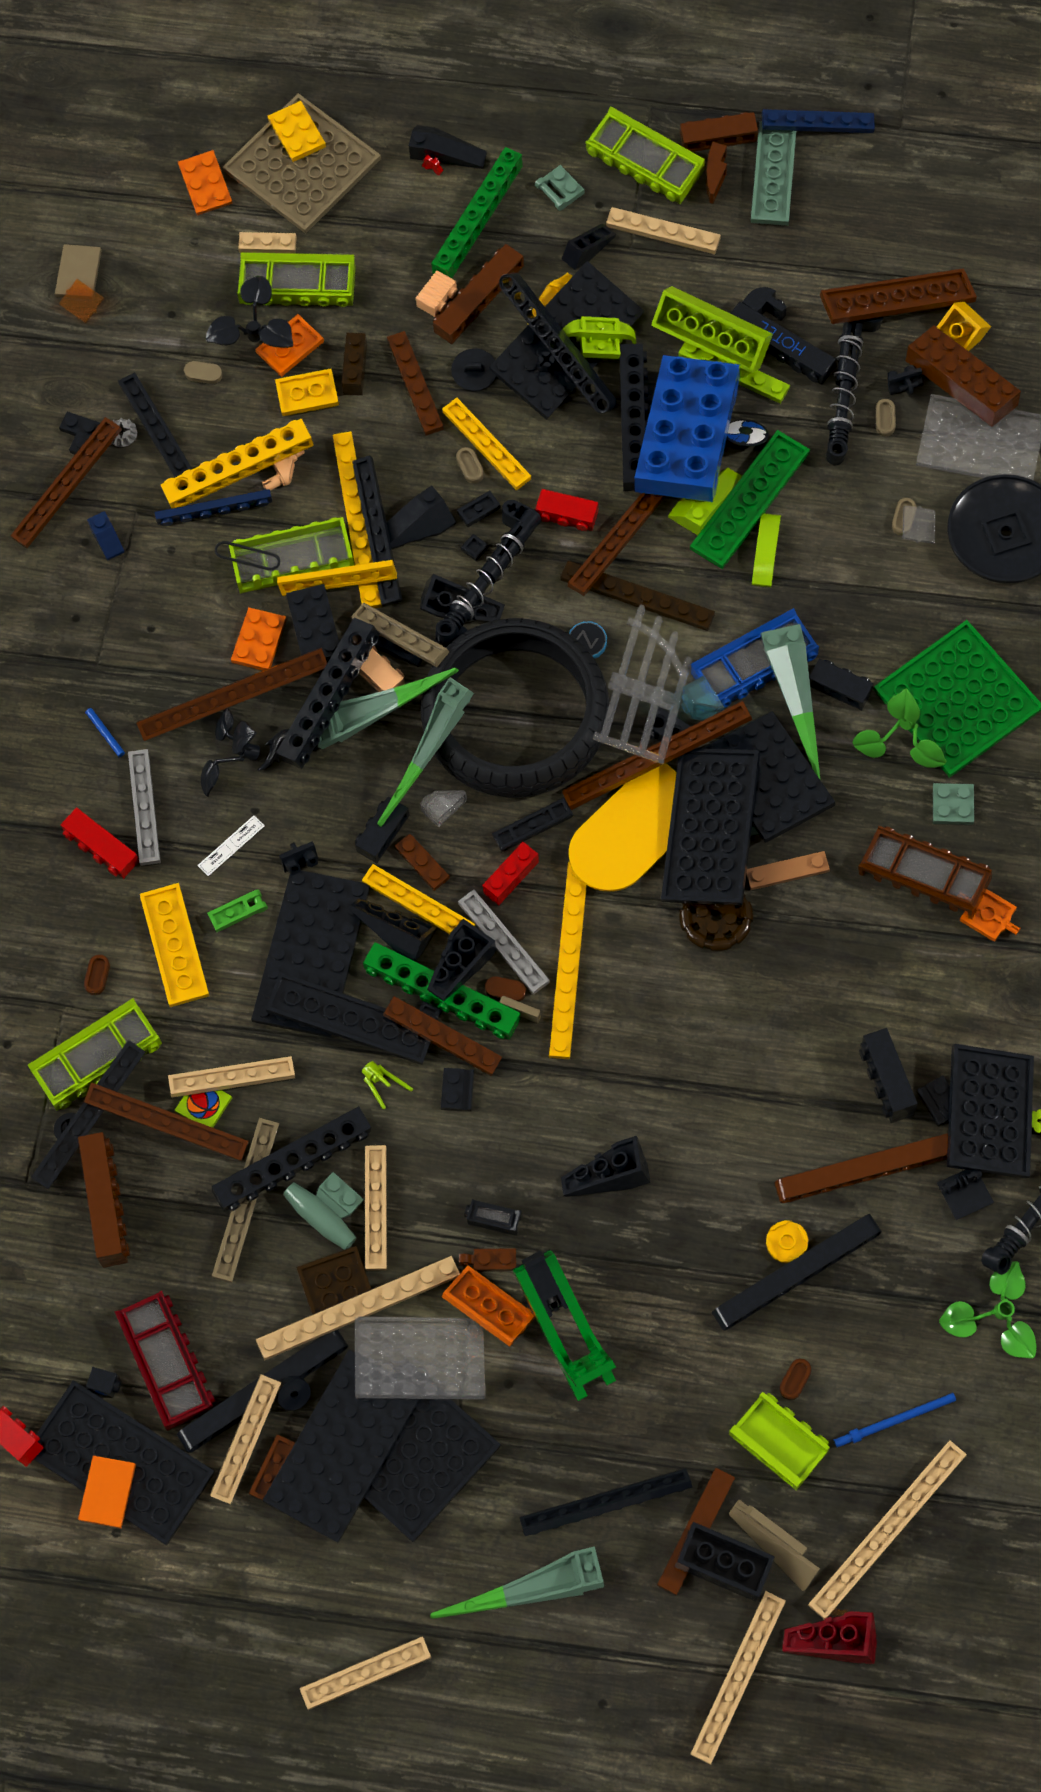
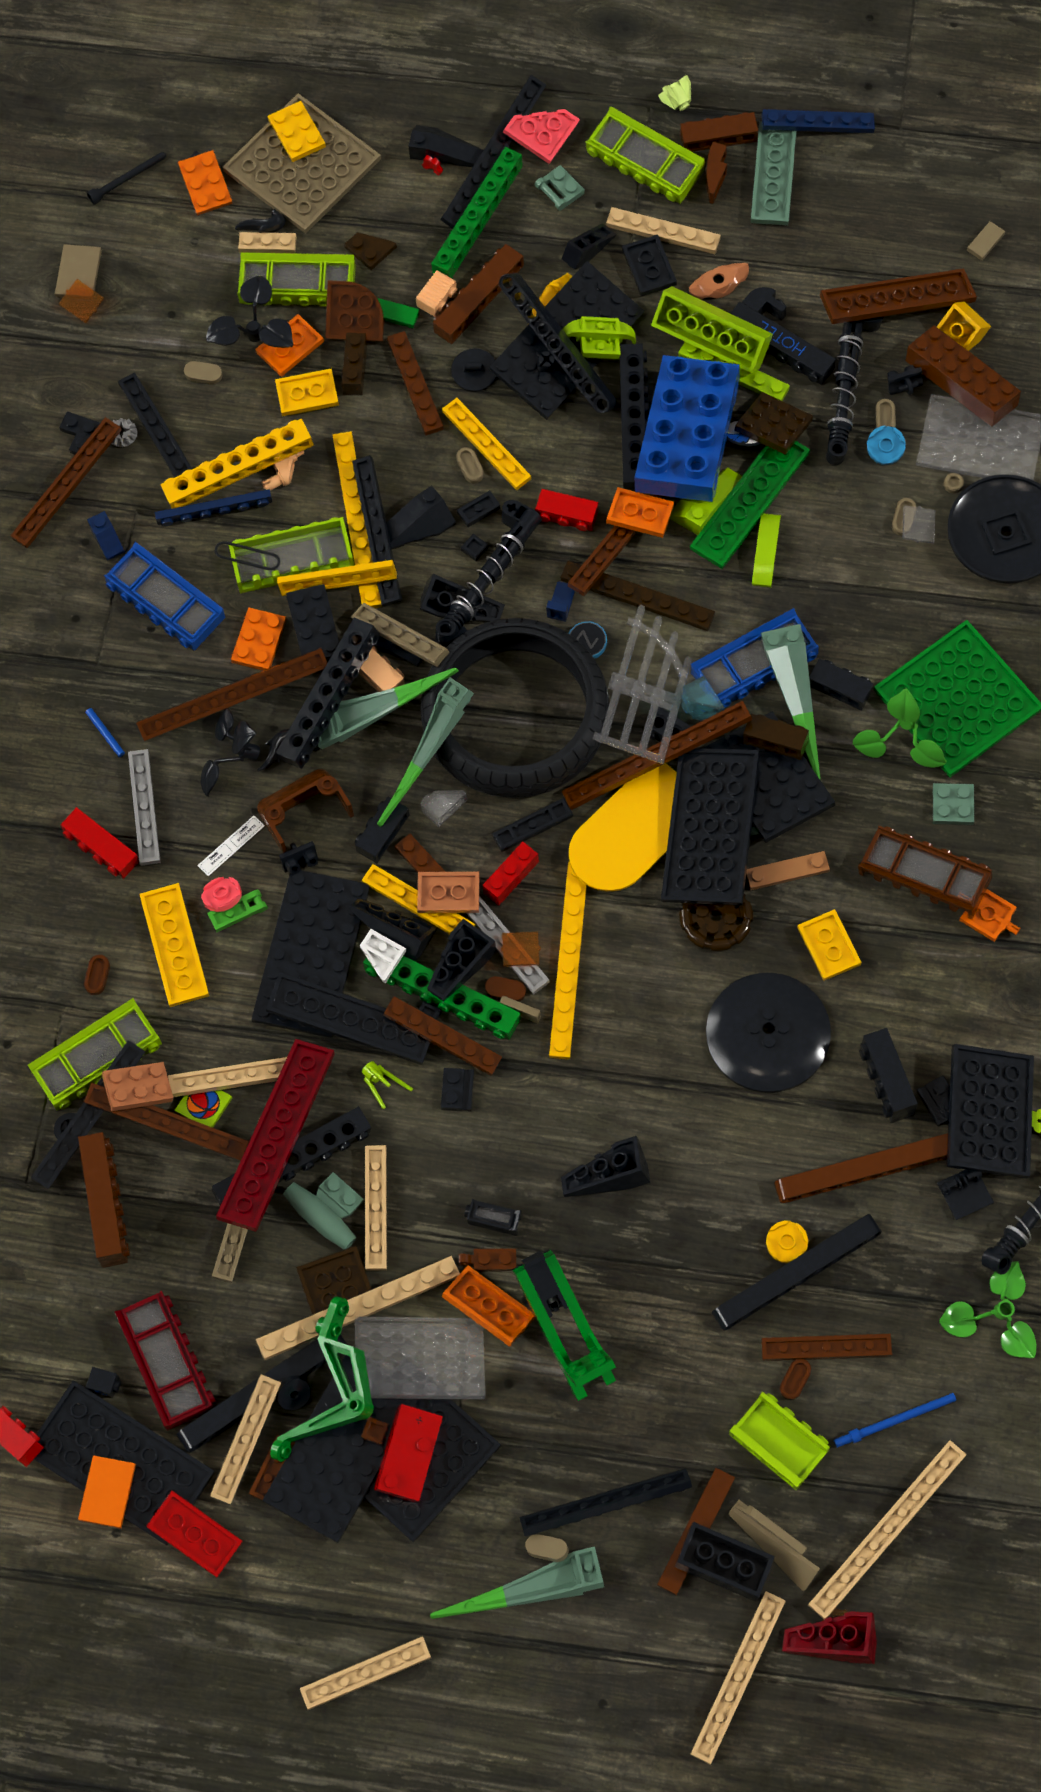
(96, 195): none -> black piece
(137, 1086): none -> nougat plate
(164, 597): none -> window
(194, 1534): none -> red tile
(221, 894): none -> coral tile
(273, 807): none -> reddish brown windscreen
(274, 223): none -> black piece
(275, 1135): none -> dark red plate
(353, 310): none -> reddish brown plate
(355, 1404): none -> green piece
(369, 249): none -> dark brown wing
(375, 1431): none -> reddish brown tile
(382, 953): none -> white wing
(399, 313): none -> green tile
(408, 1453): none -> red brick
(448, 892): none -> nougat plate
(520, 949): none -> clear orange piece
(521, 106): none -> black plate
(542, 131): none -> coral plate
(547, 1548): none -> dark tan tile
(561, 602): none -> dark blue bracket
(640, 512): none -> orange plate
(649, 265): none -> black plate
(677, 94): none -> yellowish green brick
(732, 274): none -> nougat piece
(768, 1060): none -> black dish
(773, 423): none -> dark brown plate
(776, 736): none -> dark brown brick
(826, 1347): none -> reddish brown plate
(829, 945): none -> yellow plate
(886, 445): none -> dark azure tile
(953, 483): none -> dark tan tile
(986, 241): none -> dark tan tile

